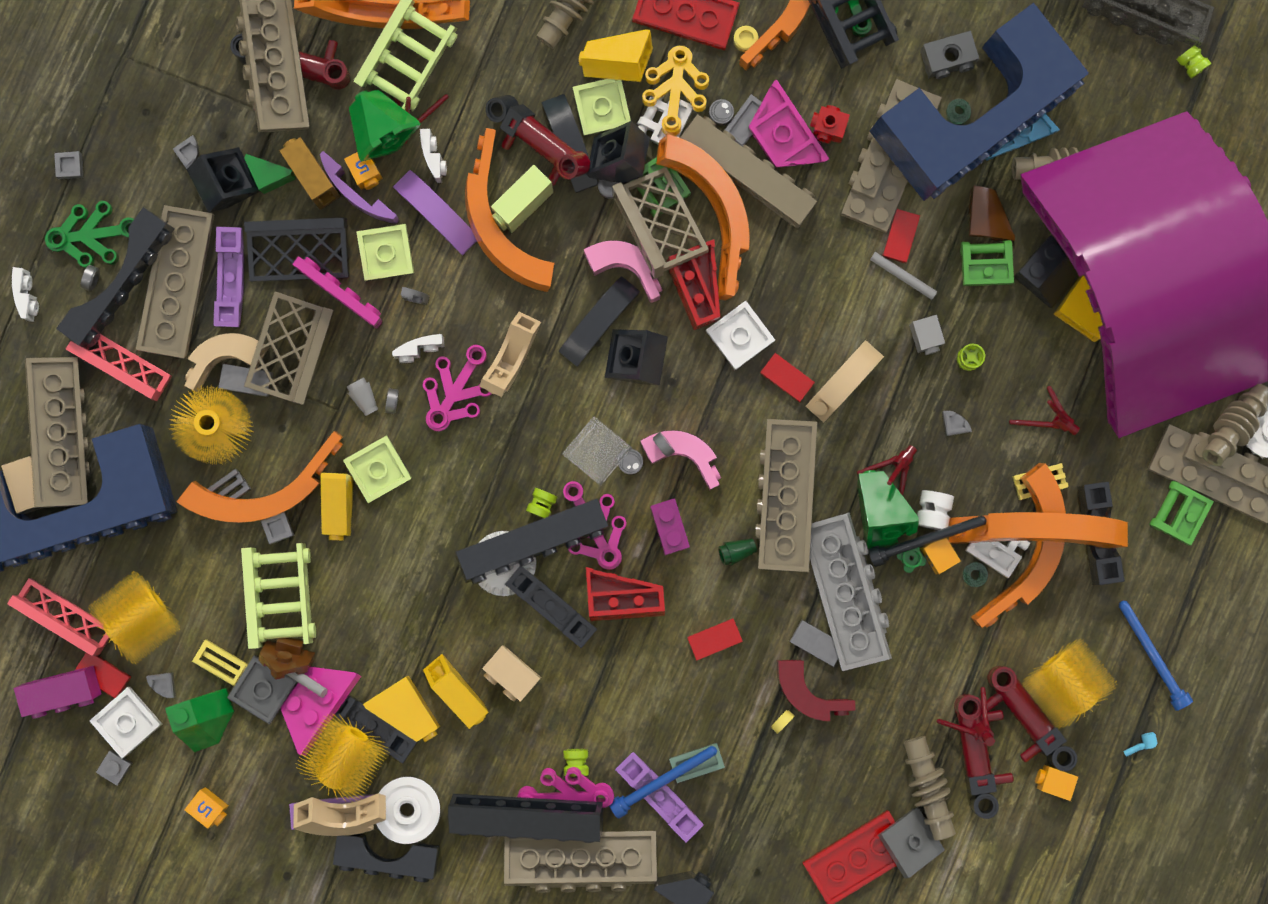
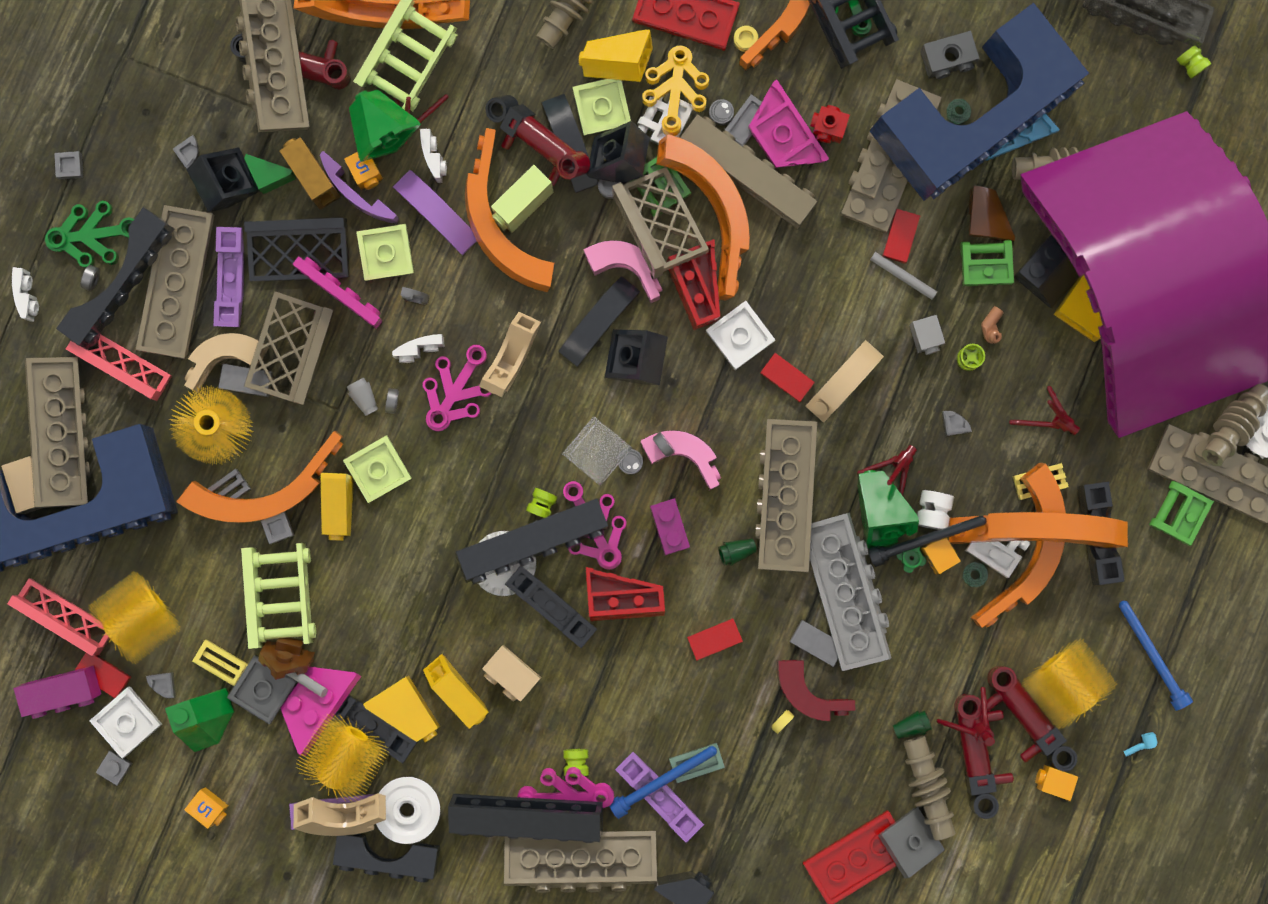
(913, 725): none -> dark green cone
(989, 326): none -> nougat arm

